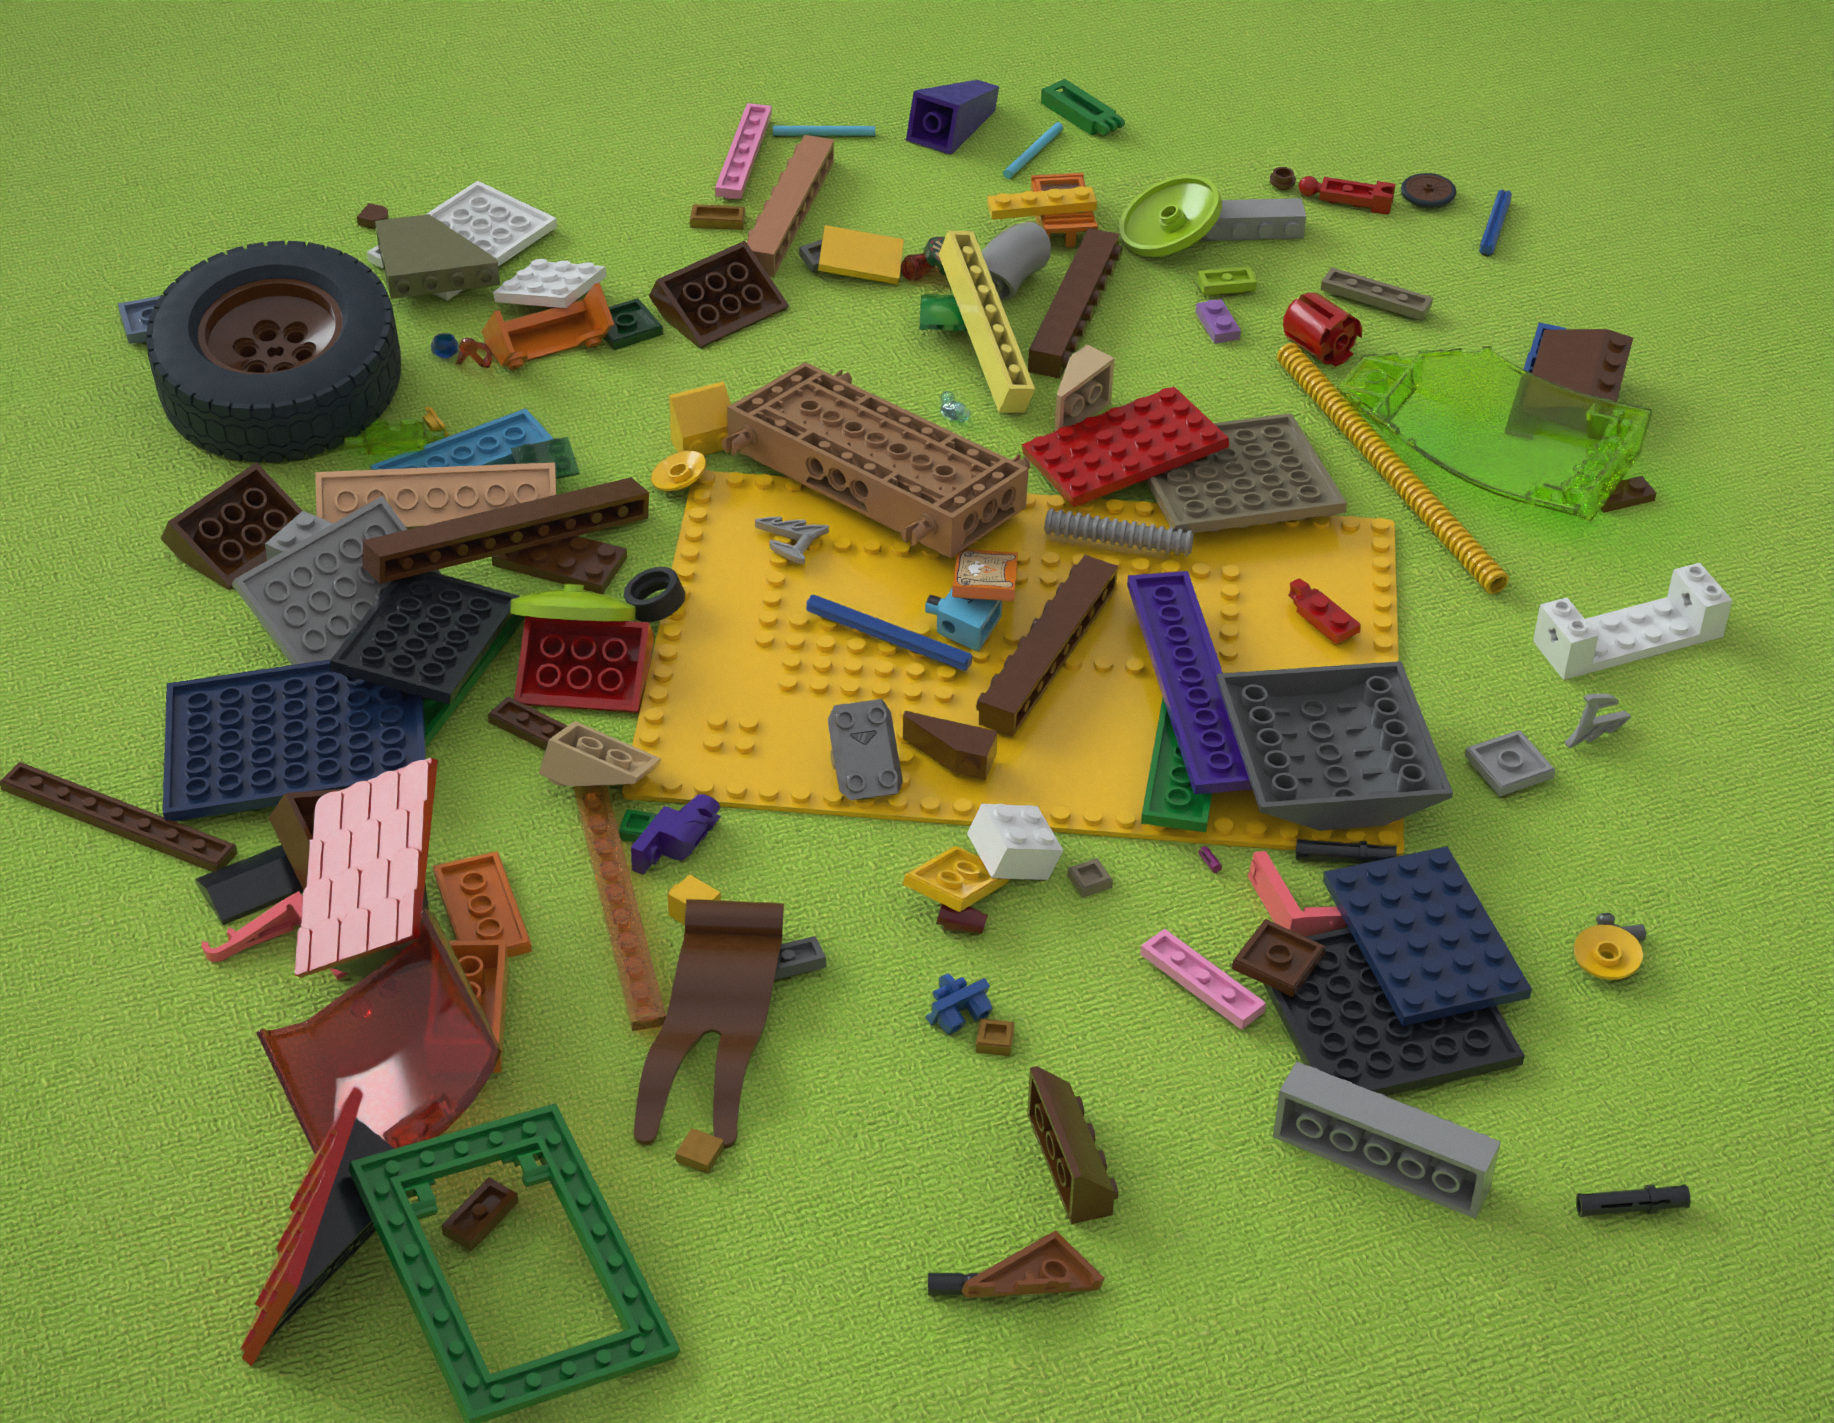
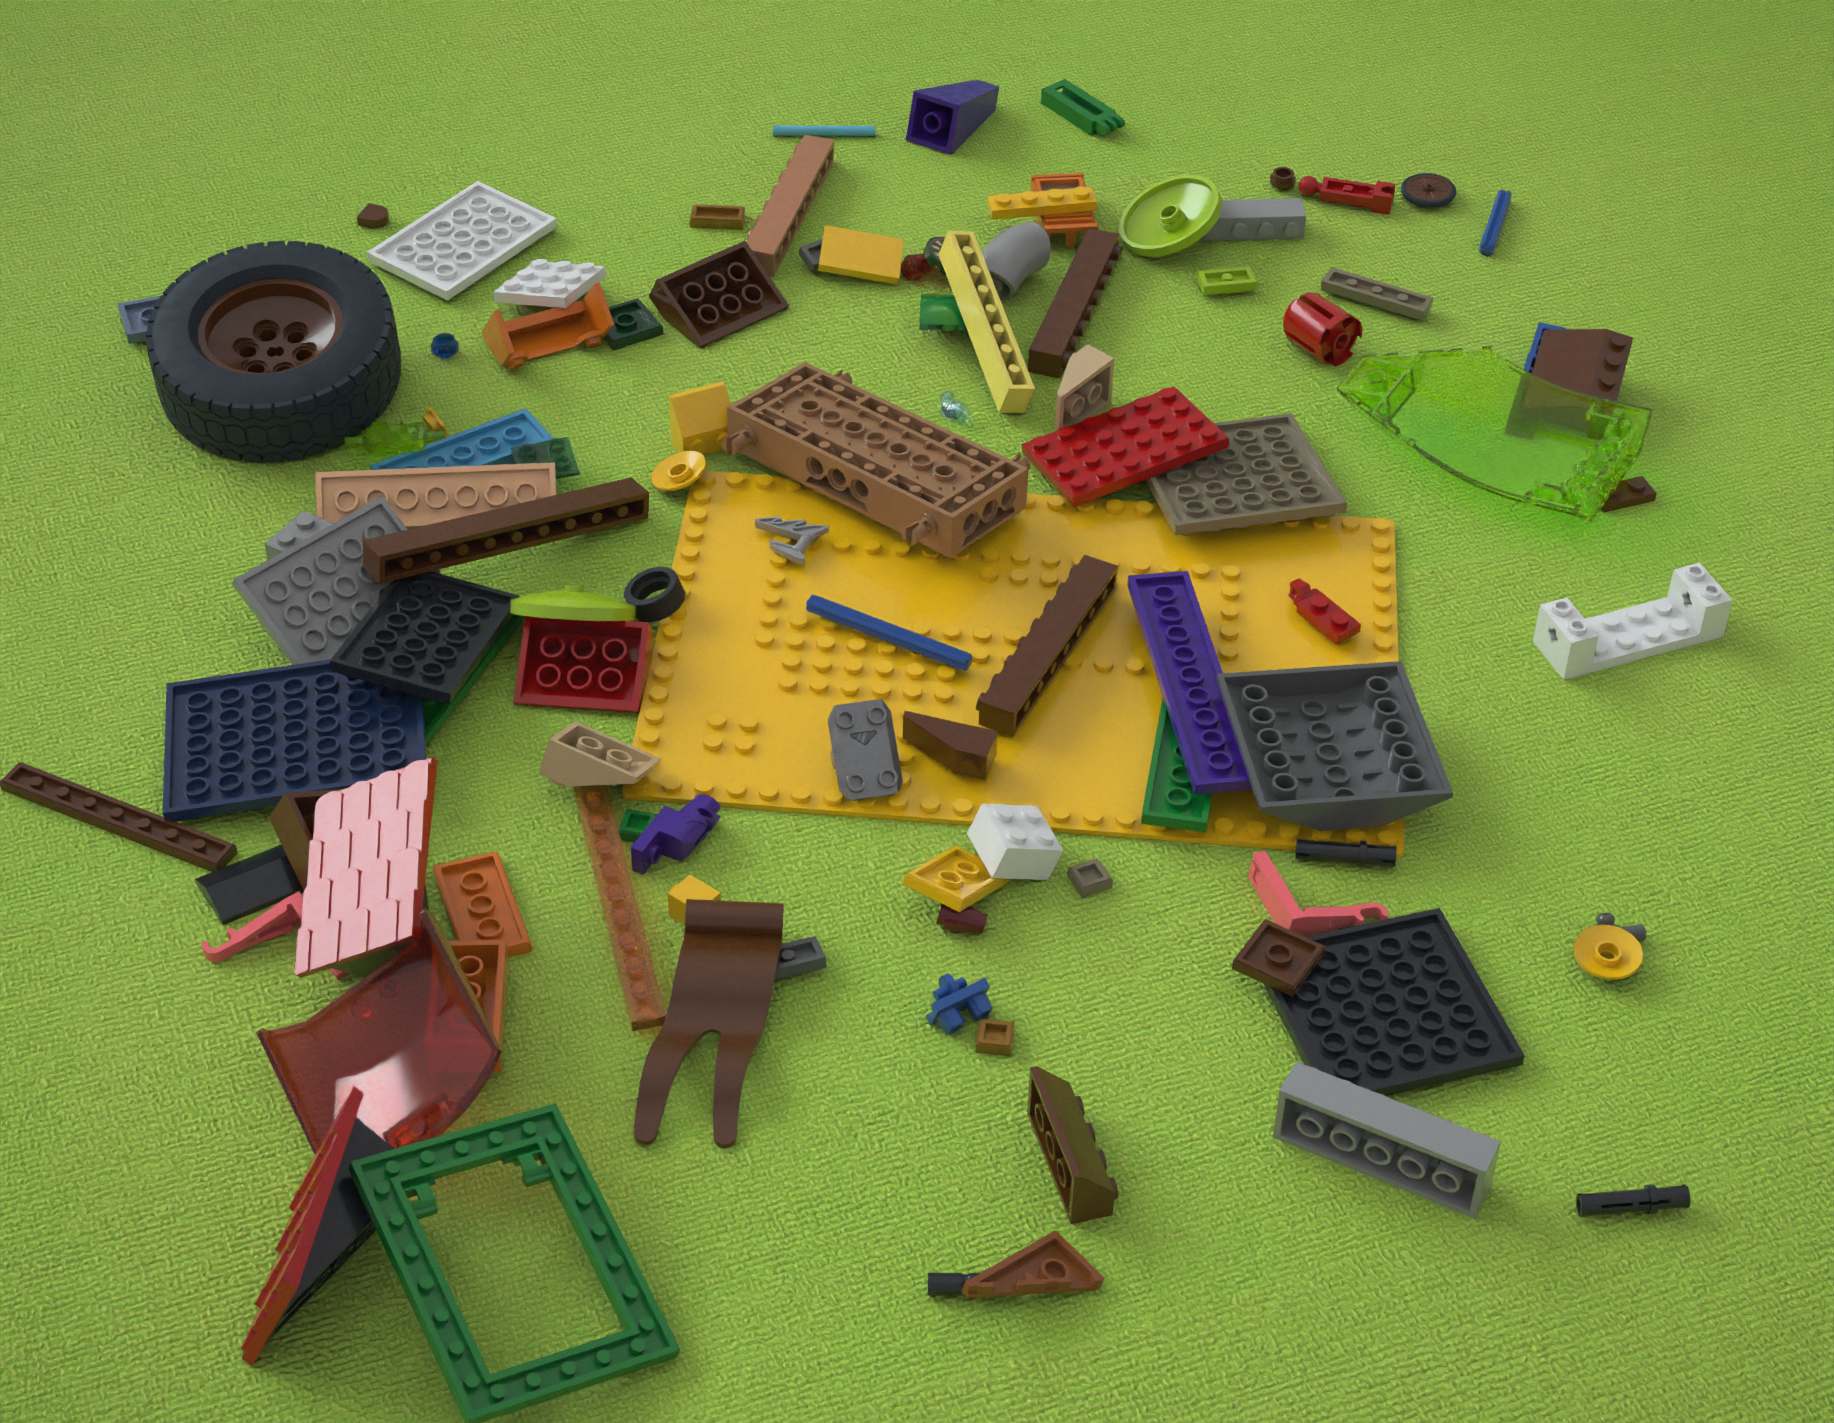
(230, 526): reddish brown slope -> none
(431, 258): olive slope -> none
(469, 347): clear red piece -> none
(479, 1214): reddish brown plate -> none
(525, 722): reddish brown tile -> none
(568, 562): reddish brown plate -> none
(699, 1150): pearl gold tile -> none
(743, 151): bright pink plate -> none
(965, 619): medium azure torso -> none
(985, 575): tile -> none
(1033, 150): medium azure bar -> none
(1118, 532): light grey piece -> none
(1203, 979): bright pink plate -> none
(1210, 859): magenta piece -> none
(1217, 321): medium lavender plate -> none
(1393, 470): yellow piece -> none
(1426, 936): dark blue plate -> none
(1509, 763): light grey plate -> none
(1591, 726): light grey piece -> none

